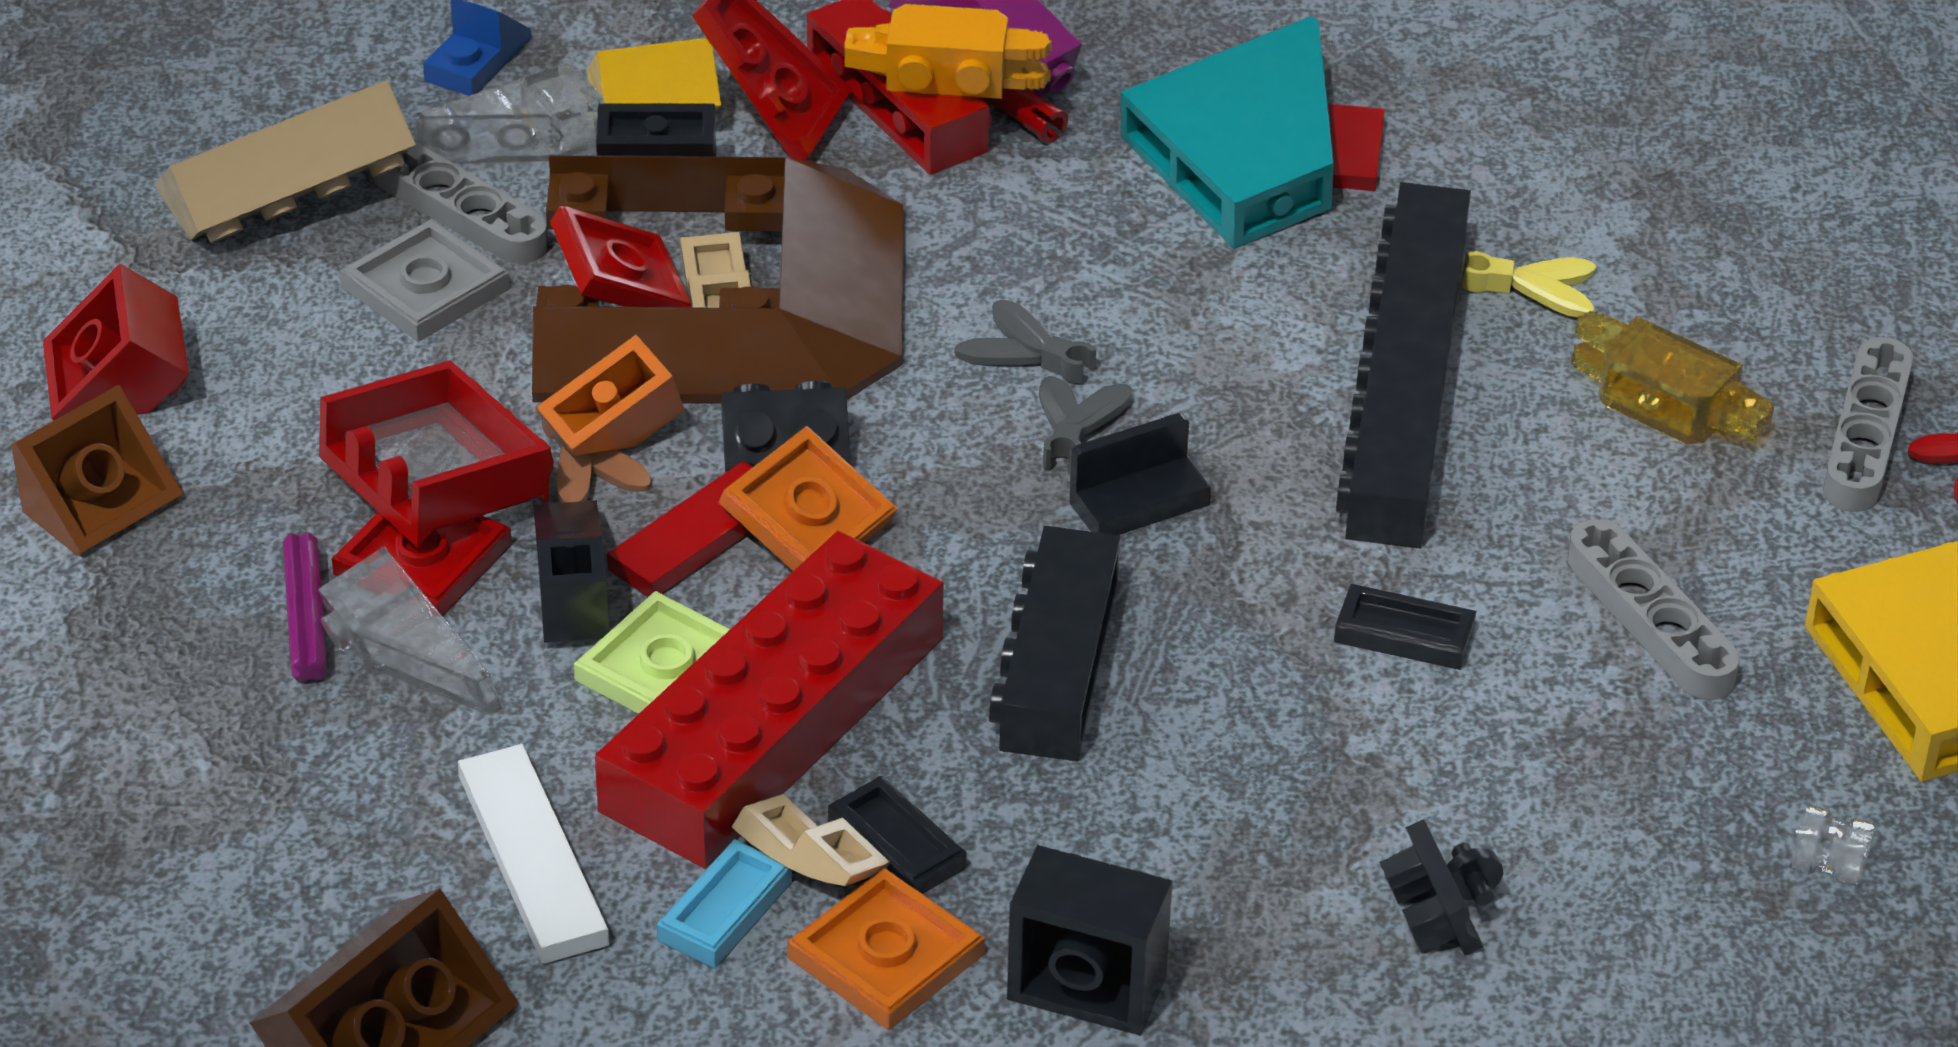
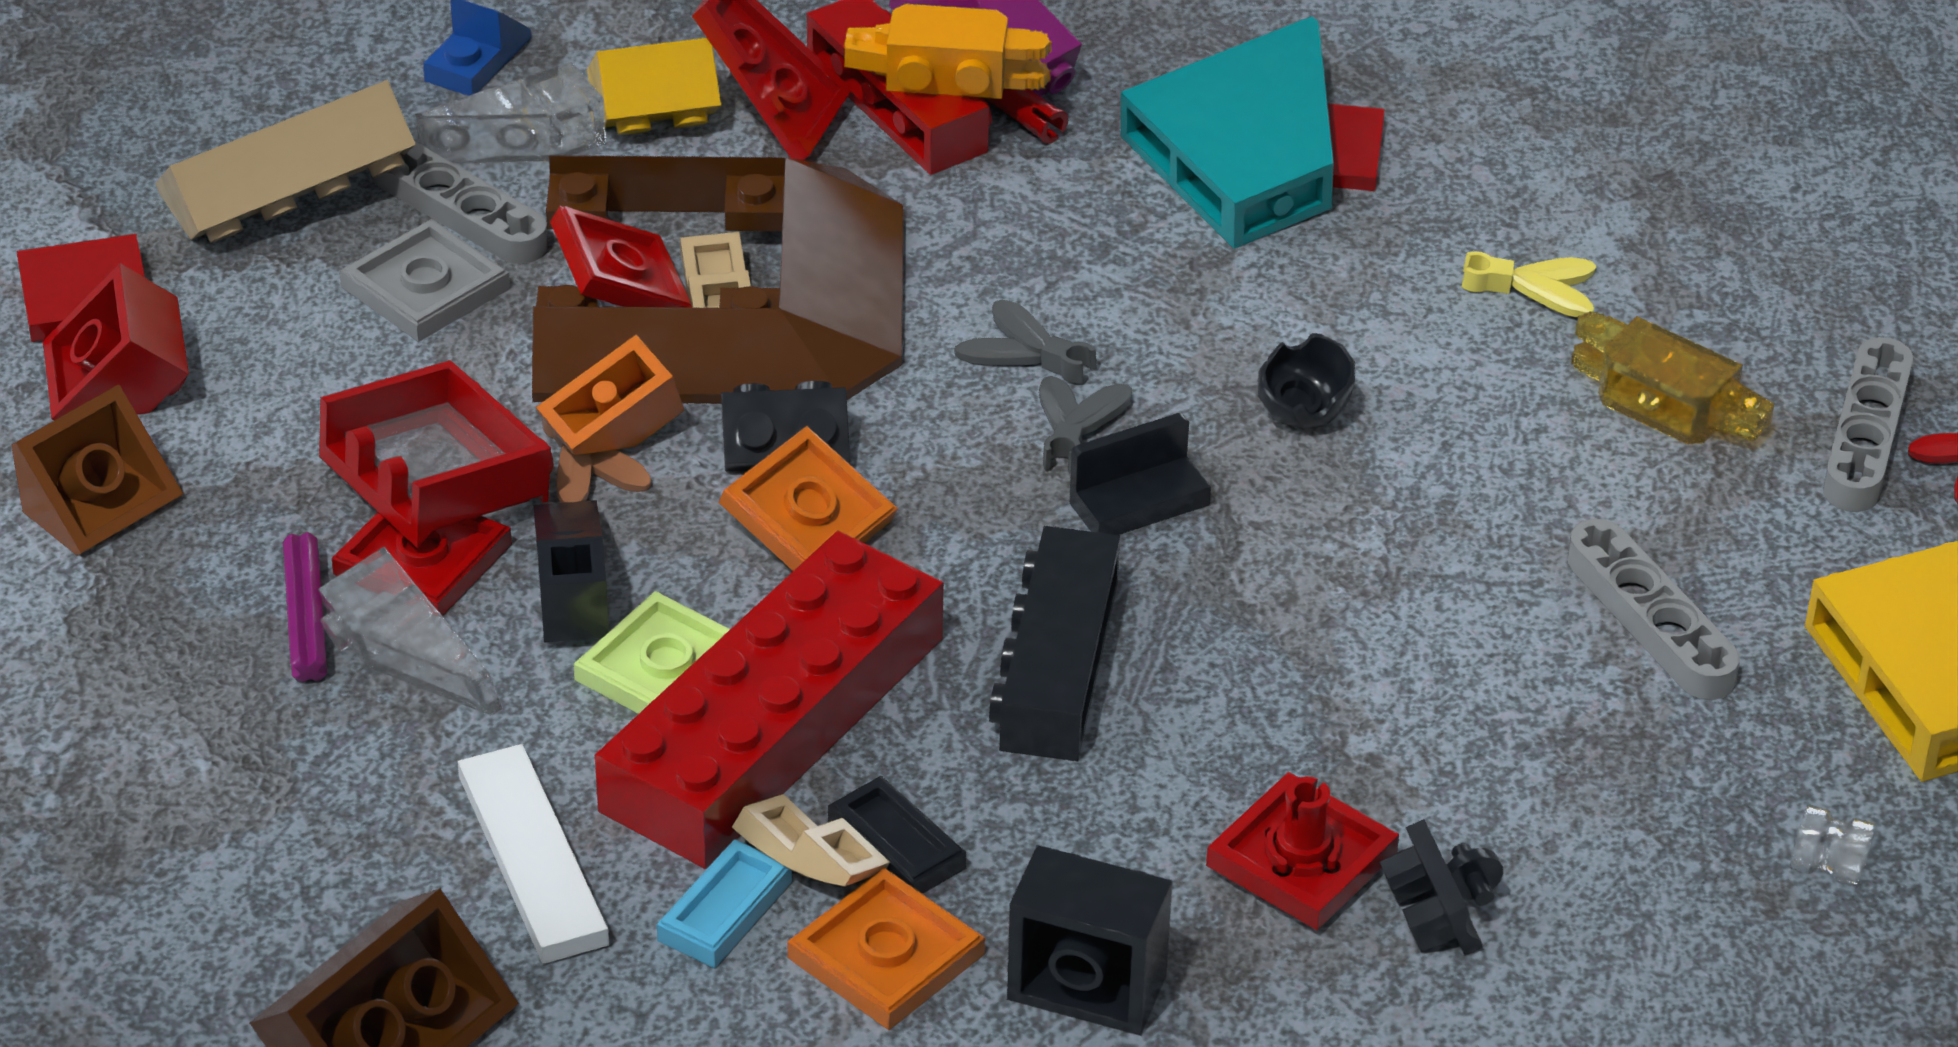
(63, 275): none -> red tile
(656, 129): black panel -> none
(679, 539): red tile -> none
(1307, 382): none -> black hair
(1310, 835): none -> red plate
(1405, 626): black tile -> none
(1406, 368): black brick -> none

